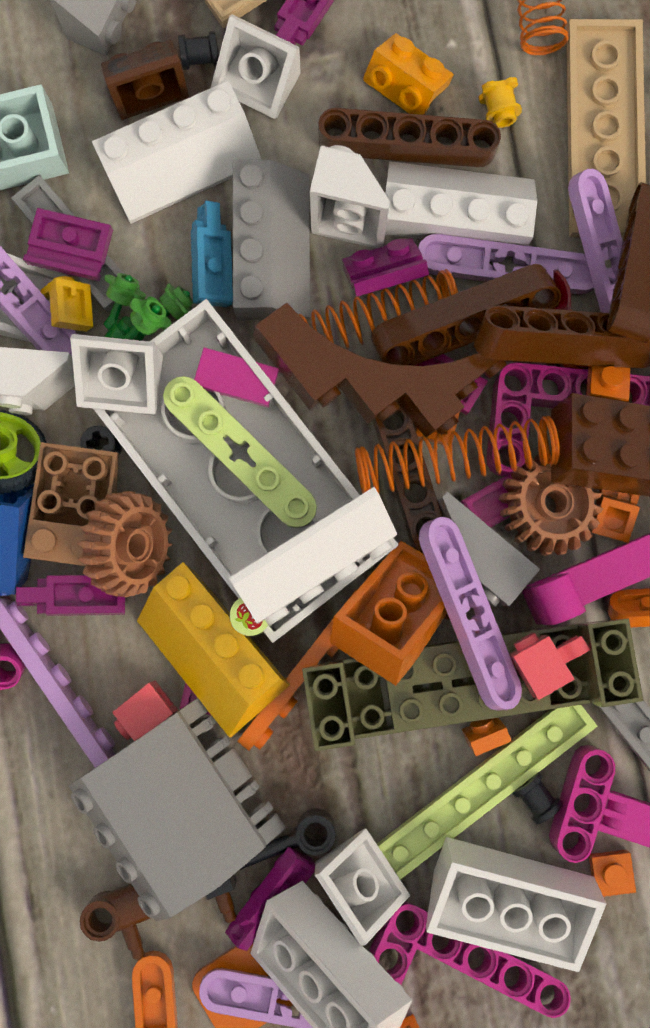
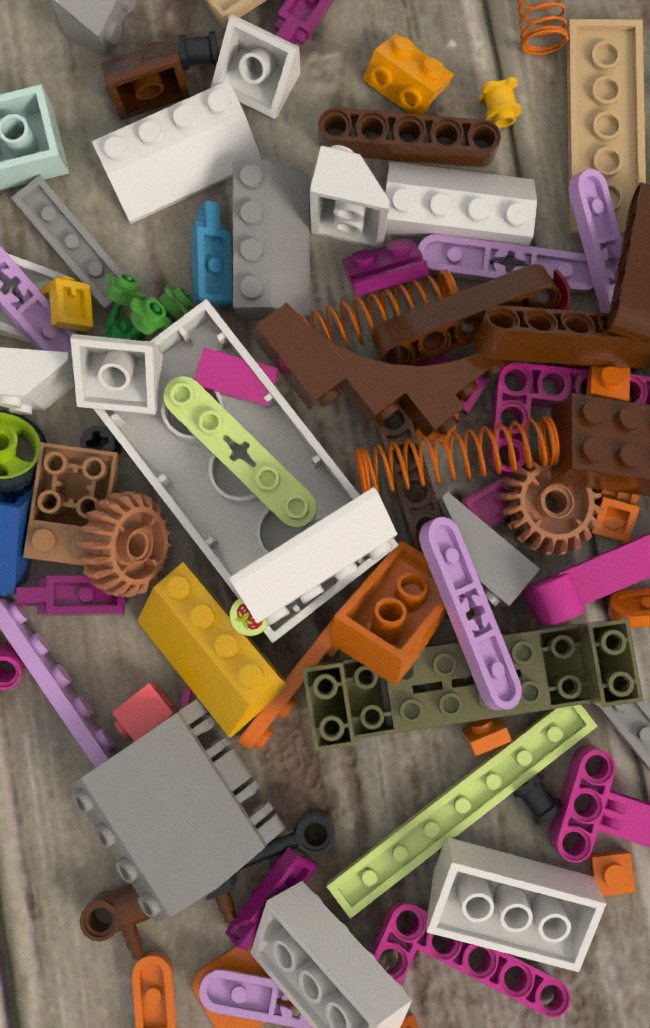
(68, 244): magenta plate -> none
(361, 885): white slope -> none
(543, 664): coral brick -> none

